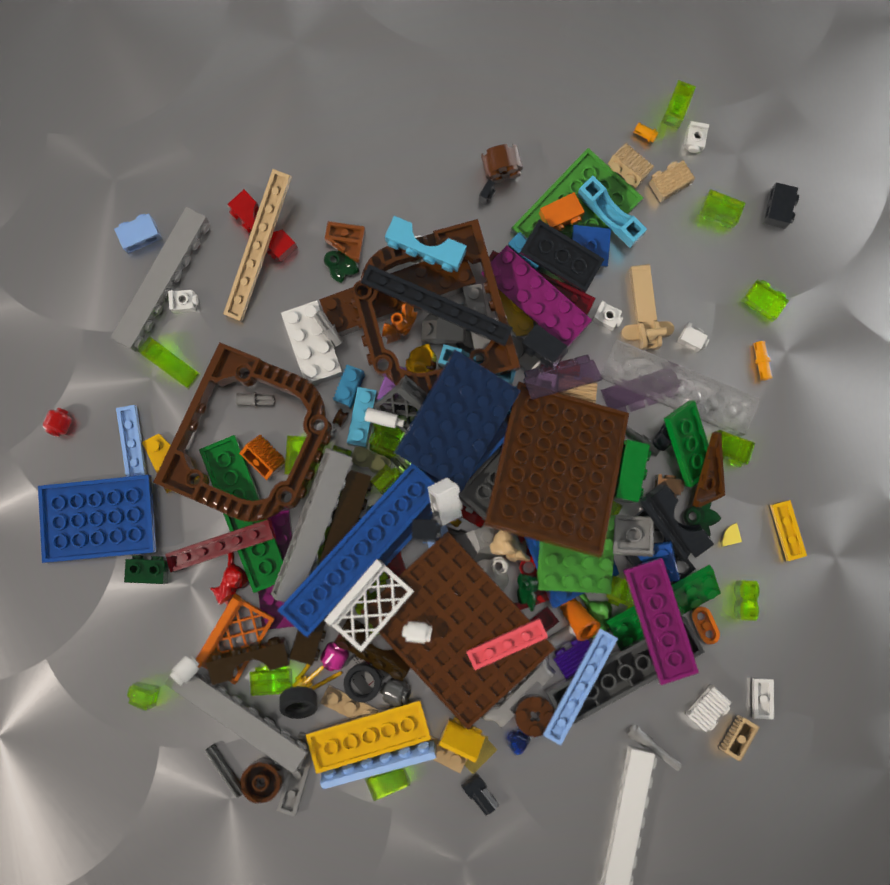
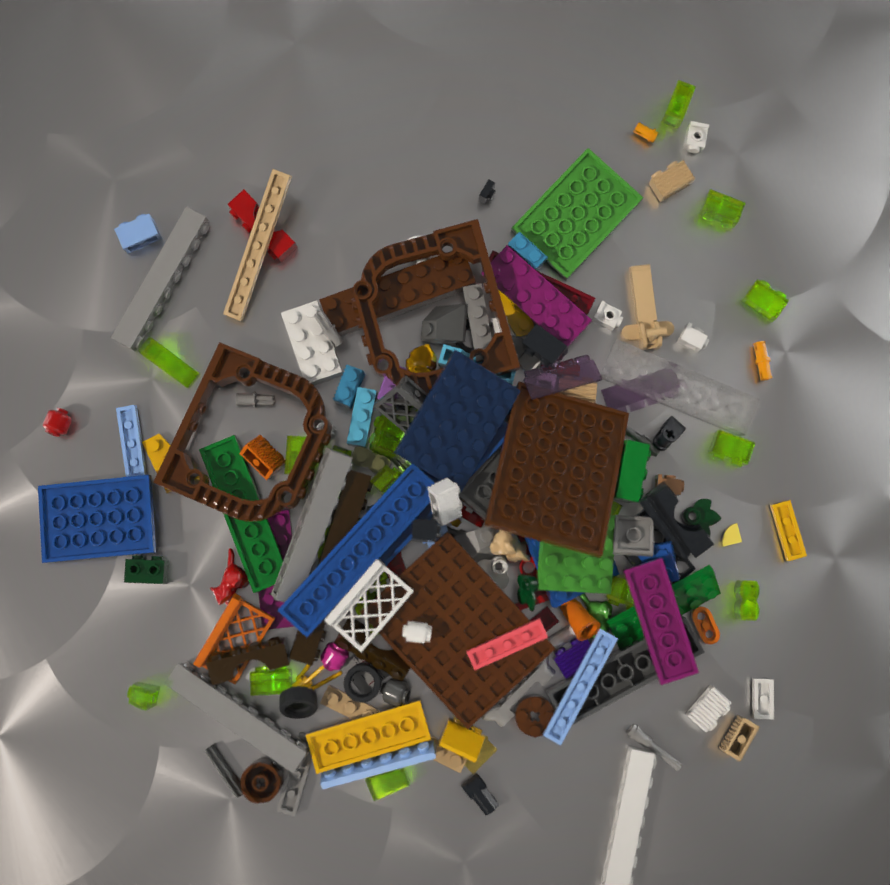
(184, 670): white brick -> none
(188, 306): white brick -> none
(220, 545): dark red plate -> none
(340, 418): reddish brown bush -> none
(342, 267): dark green plate -> none
(346, 238): dark orange wing -> none
(383, 418): white cylinder -> none
(400, 324): orange piece -> none
(436, 305): black plate -> none
(447, 254): medium azure arch -> none
(502, 162): reddish brown brick -> none
(518, 741): clear blue cone -> none
(561, 256): black plate -> none
(562, 212): orange brick -> none
(594, 239): blue plate -> none
(625, 226): medium azure arch -> none
(630, 165): tan brick -> none
(688, 441): green plate -> none
(711, 481): reddish brown wing -> none
(781, 205): black brick -> none

